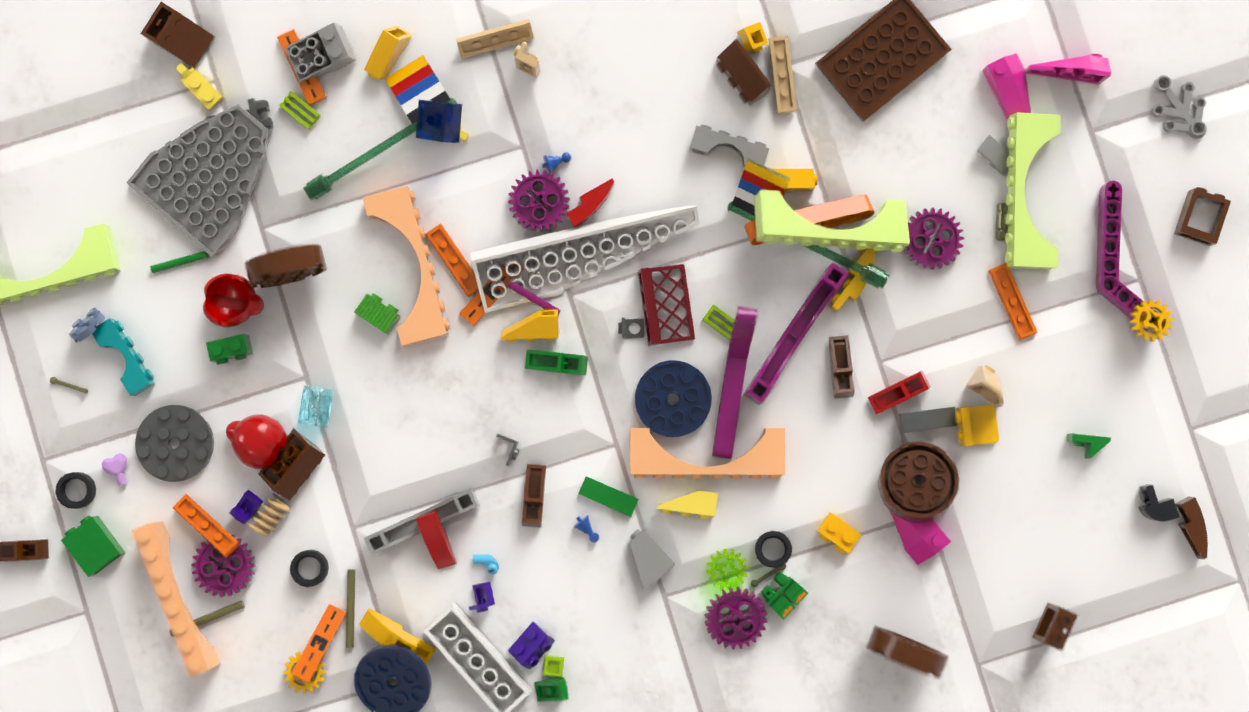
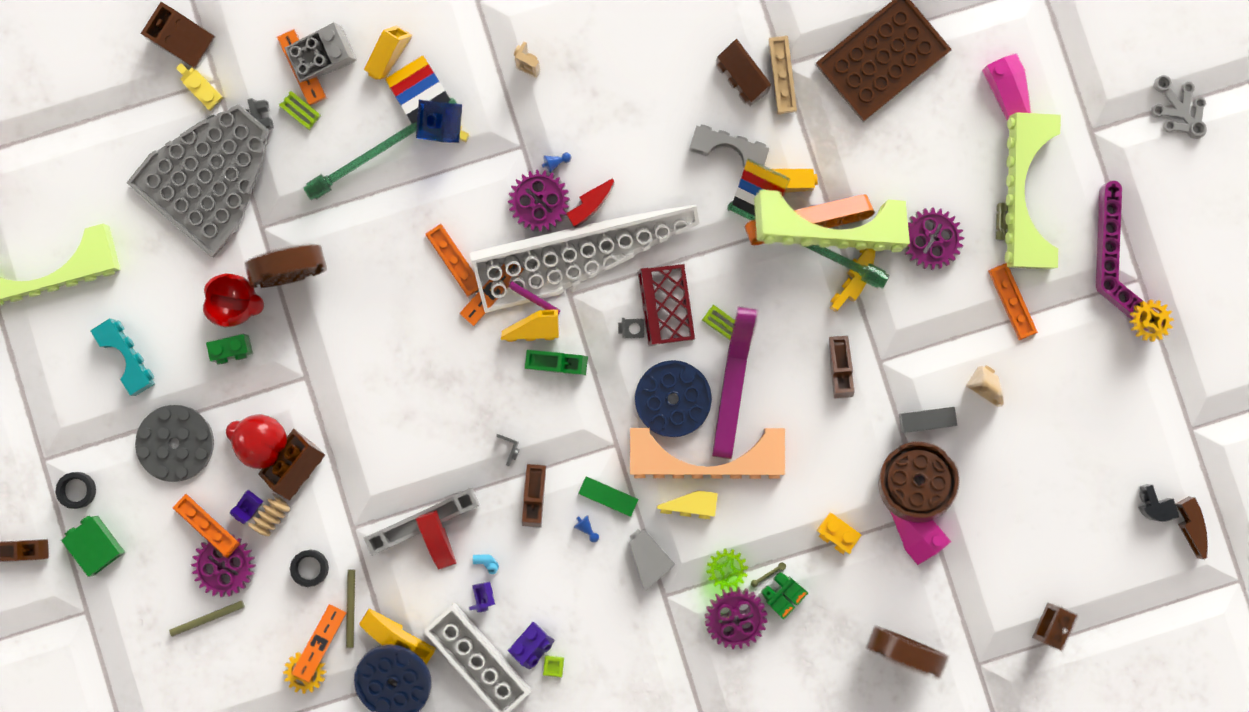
(53, 380): olive hinge -> none
(86, 327): sand blue plate -> none
(116, 467): lavender rock -> none
(154, 548): light nougat arch -> none
(179, 261): green bar -> none
(315, 406): clear light blue bracket -> none
(377, 314): bright green brick -> none
(426, 318): light nougat arch -> none
(495, 38): tan plate -> none
(552, 689): green slope -> none
(753, 37): yellow brick -> none
(773, 534): black tyre -> none
(794, 333): magenta arch -> none
(899, 392): red slope -> none
(977, 425): yellow bracket -> none
(995, 154): light grey slope -> none
(1086, 69): dark pink wedge -> none
(1093, 443): green slope -> none
(1195, 234): reddish brown window -> none

